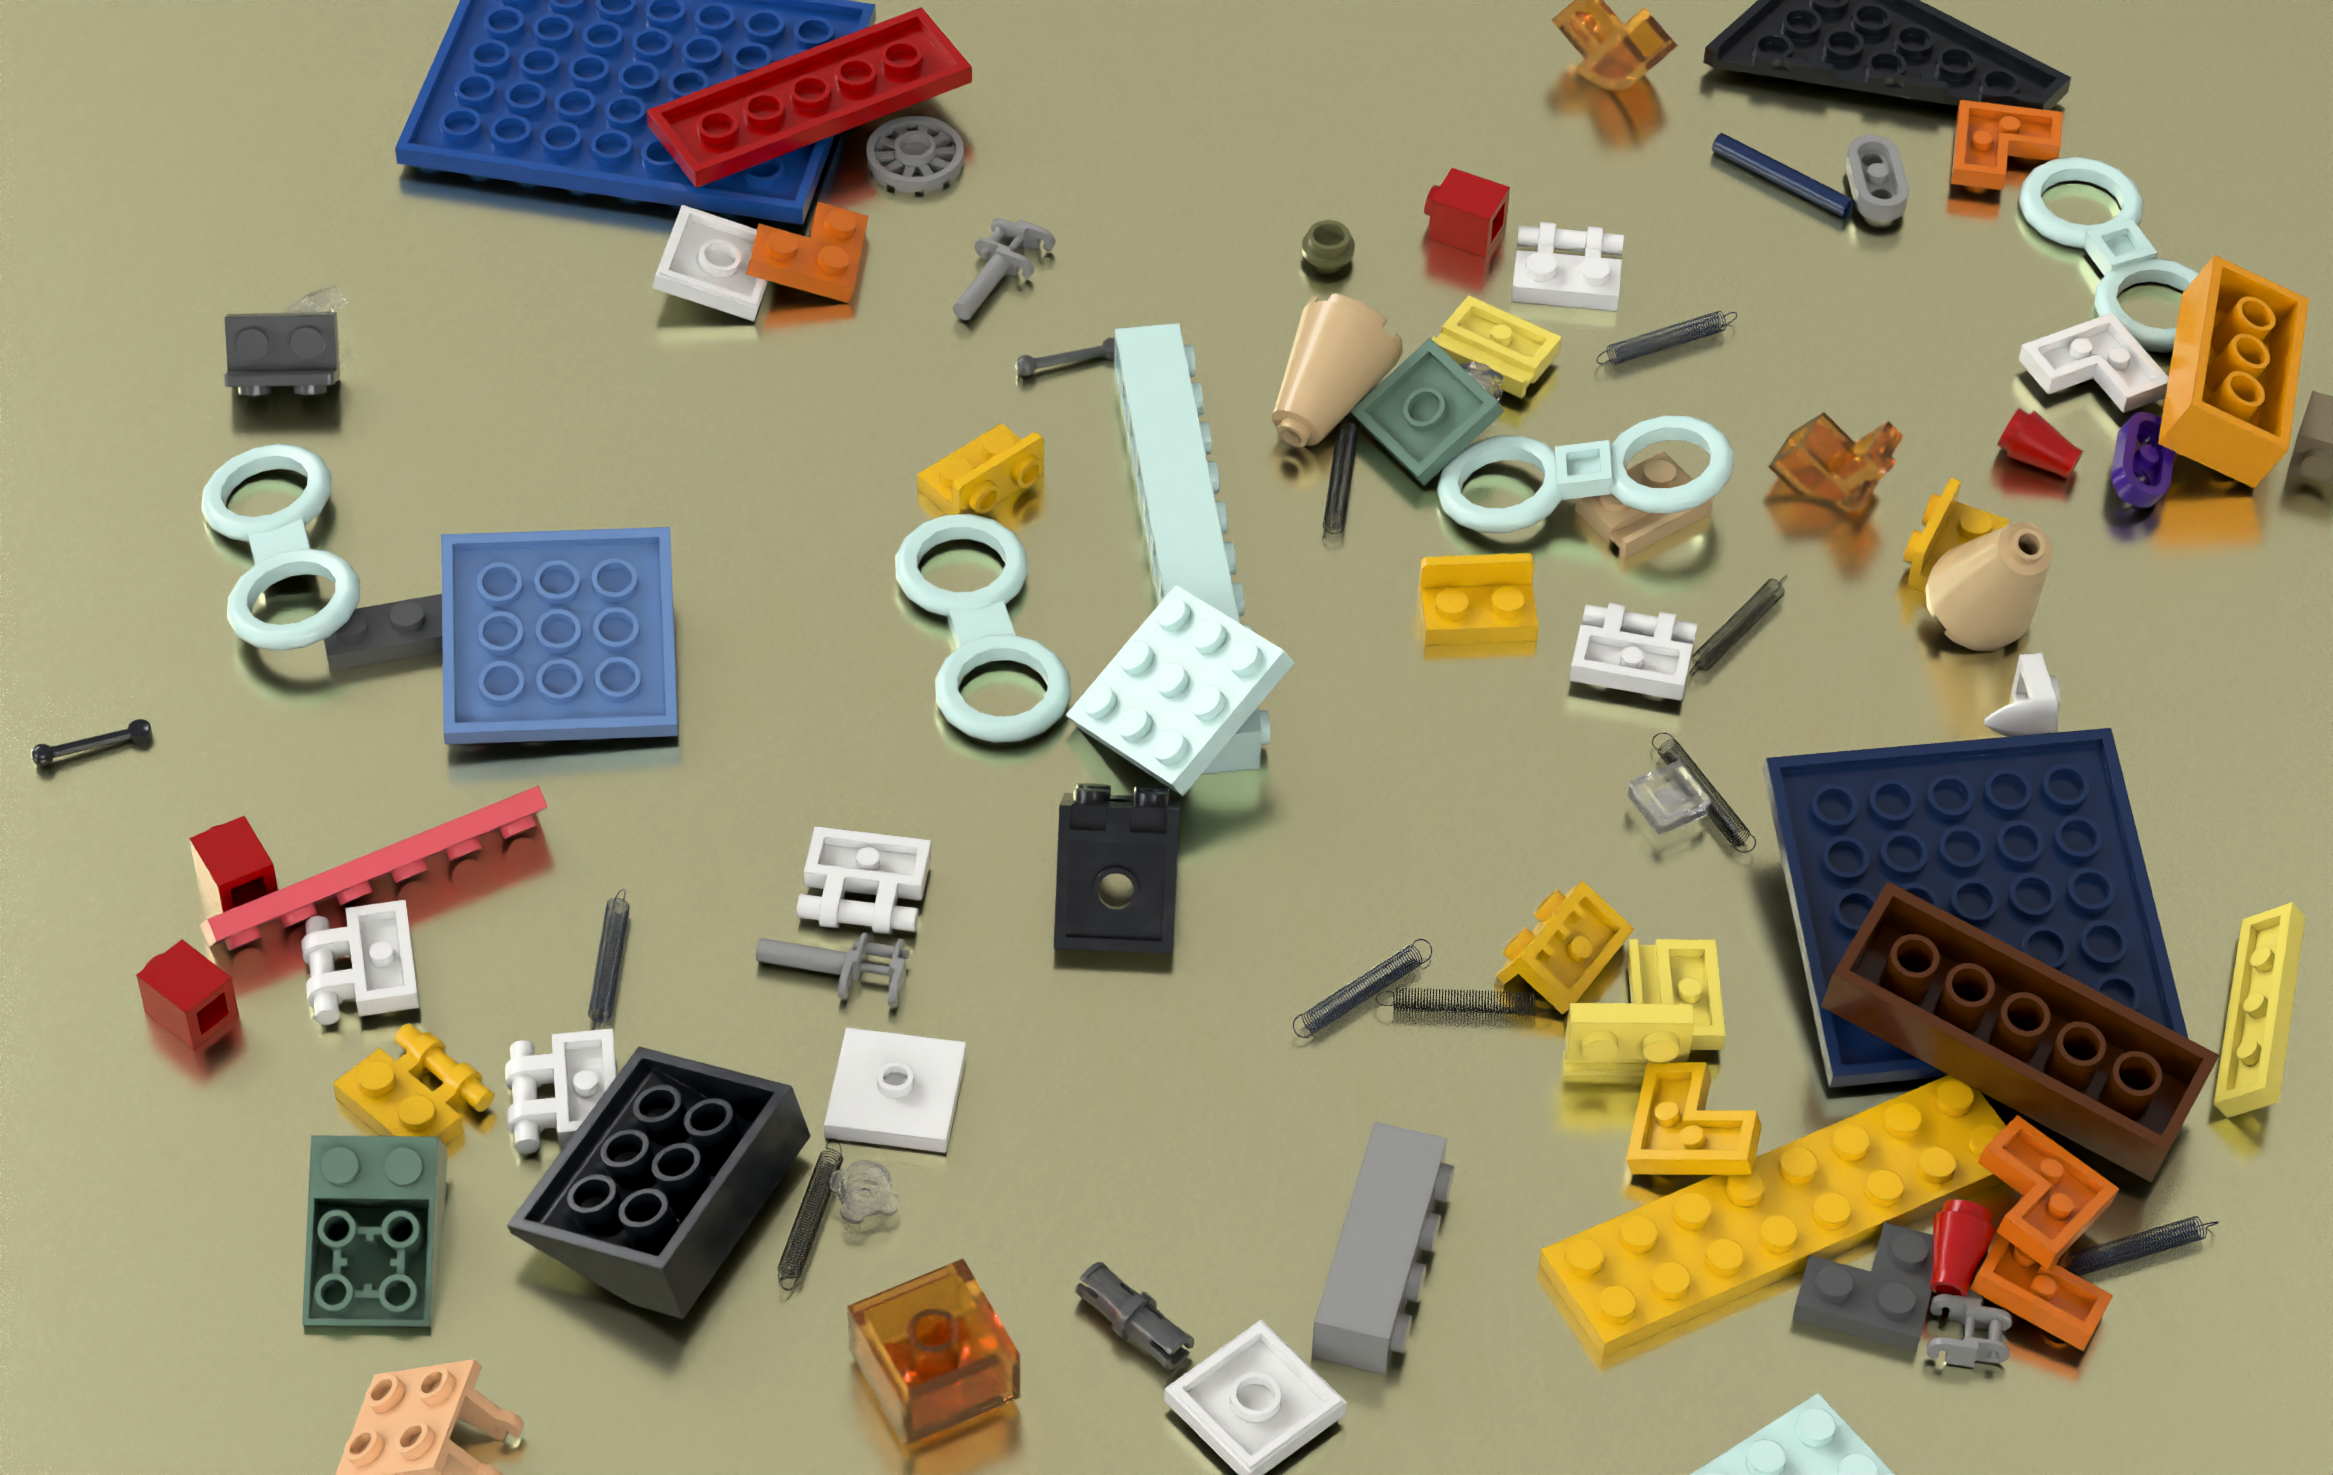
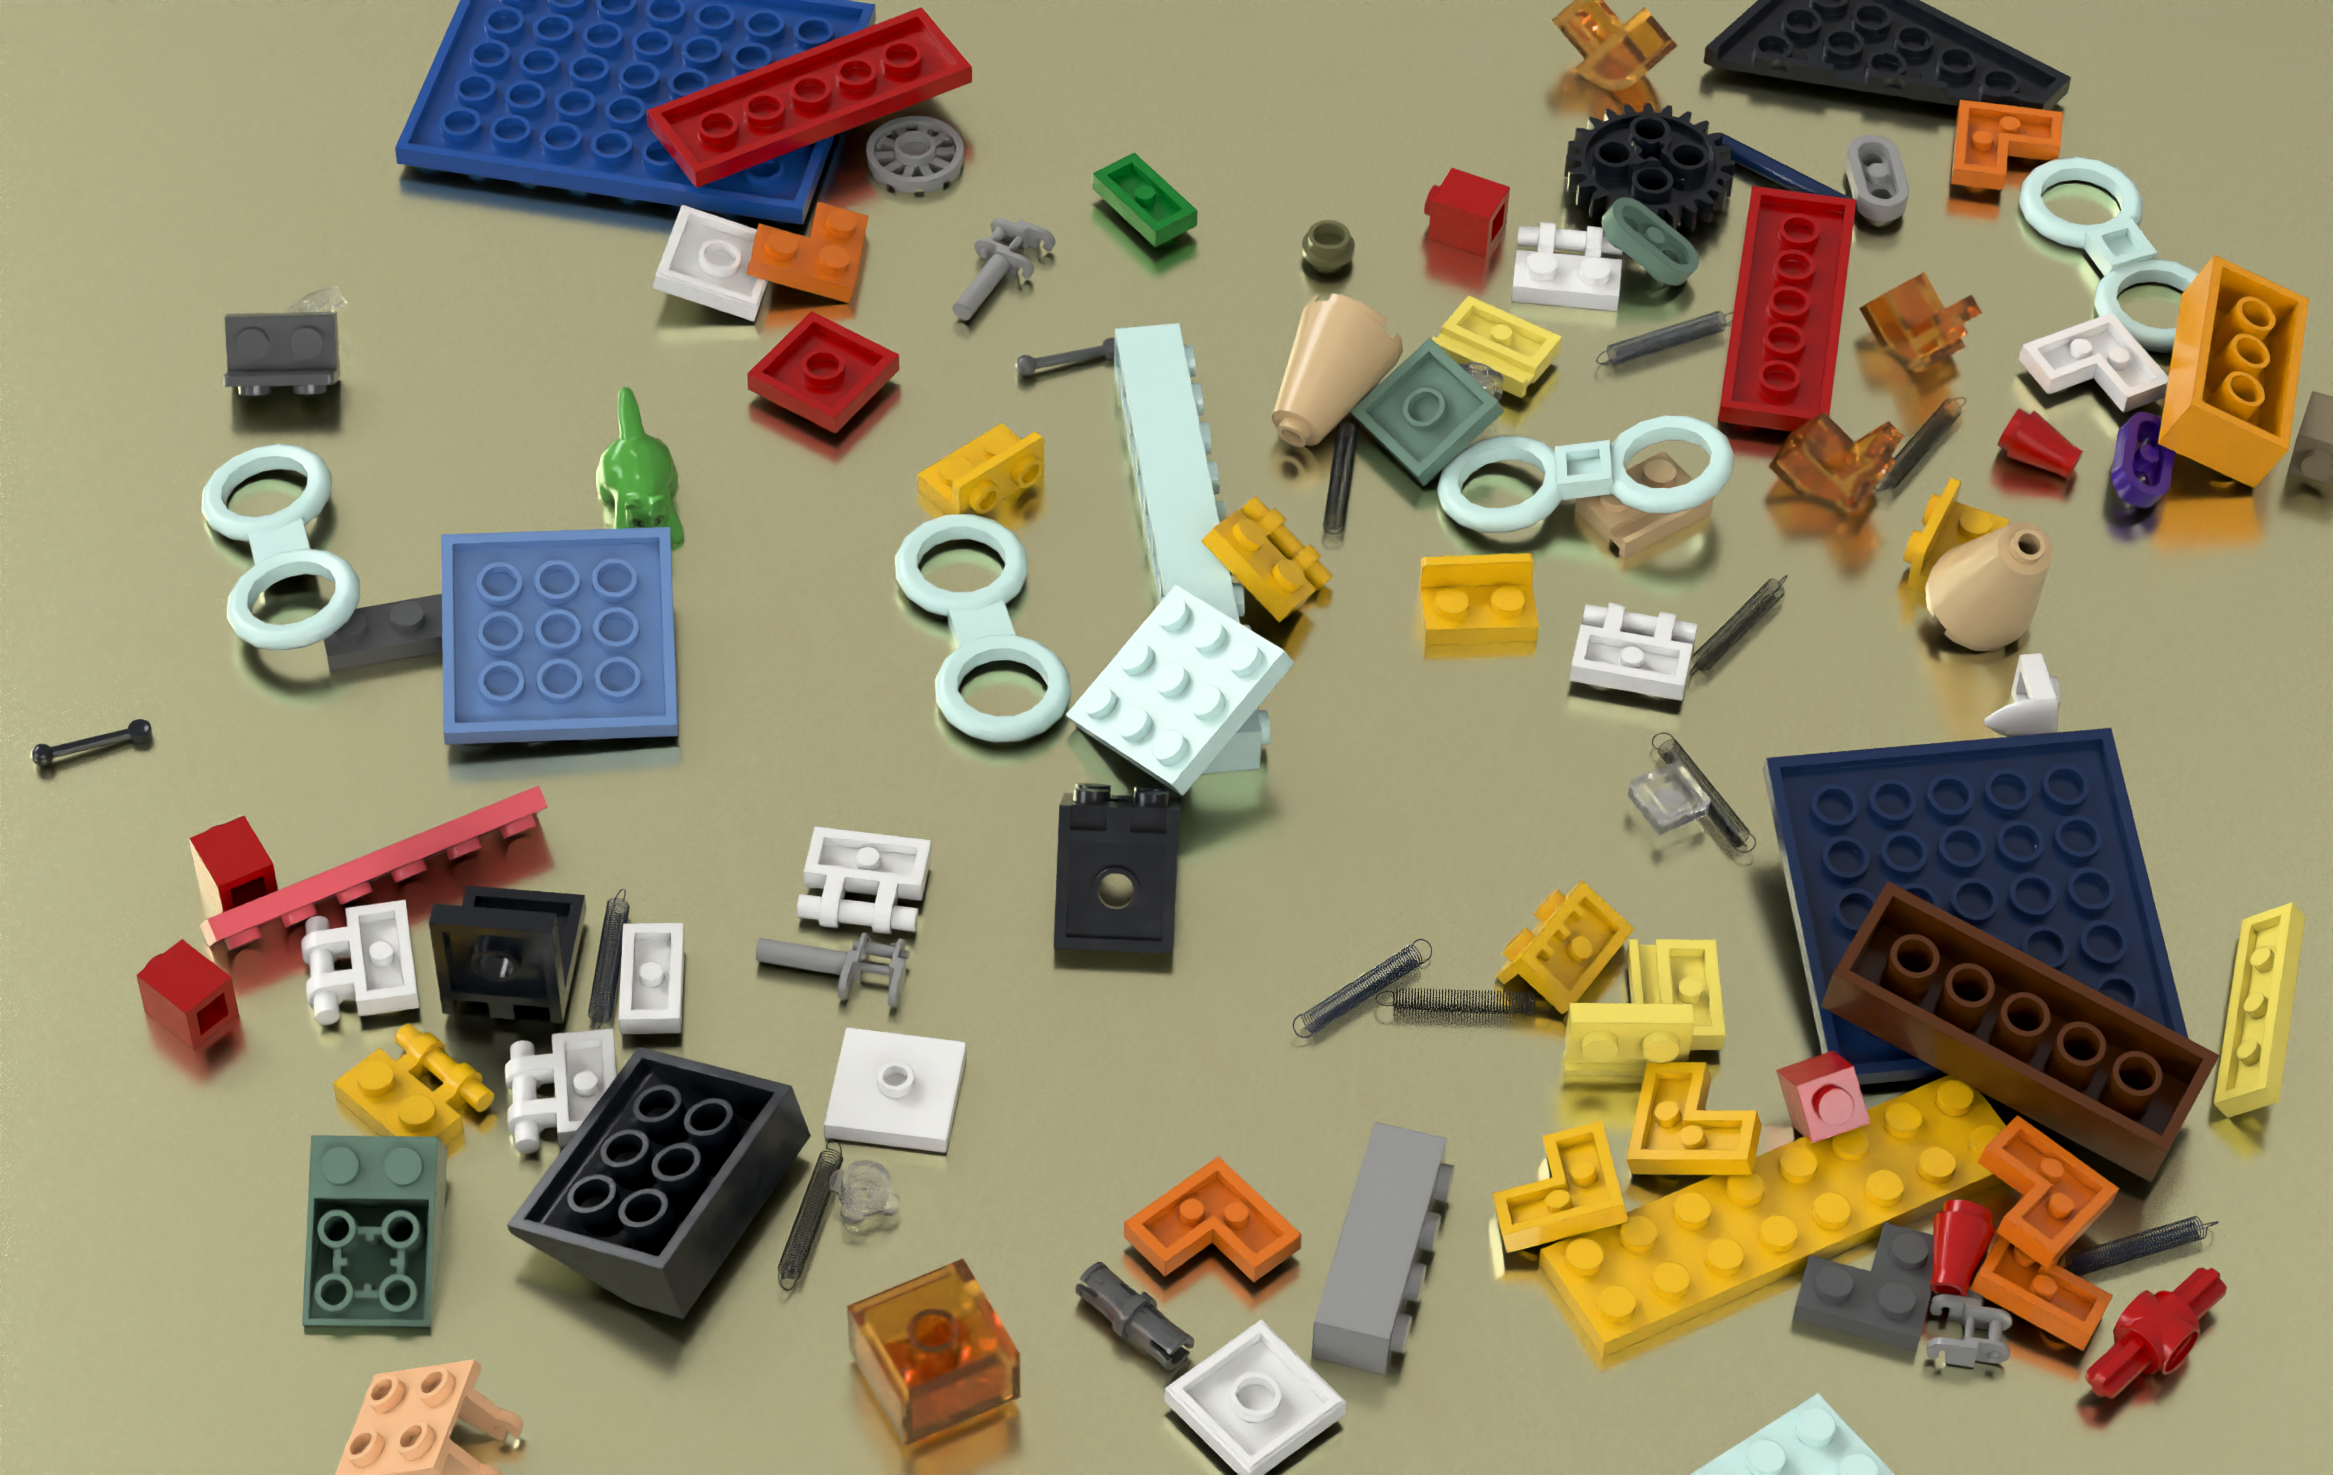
(507, 949): none -> black bracket
(638, 474): none -> bright green animal
(651, 978): none -> white plate
(823, 372): none -> red plate
(1144, 199): none -> green plate
(1214, 1209): none -> orange plate
(1267, 558): none -> yellow plate
(1574, 1201): none -> yellow plate
(1649, 241): none -> sand green plate
(1652, 159): none -> black gear
(1787, 309): none -> red plate
(1823, 1096): none -> brick
(1916, 326): none -> clear orange brick
(1934, 440): none -> black piece
(2156, 1332): none -> red axle

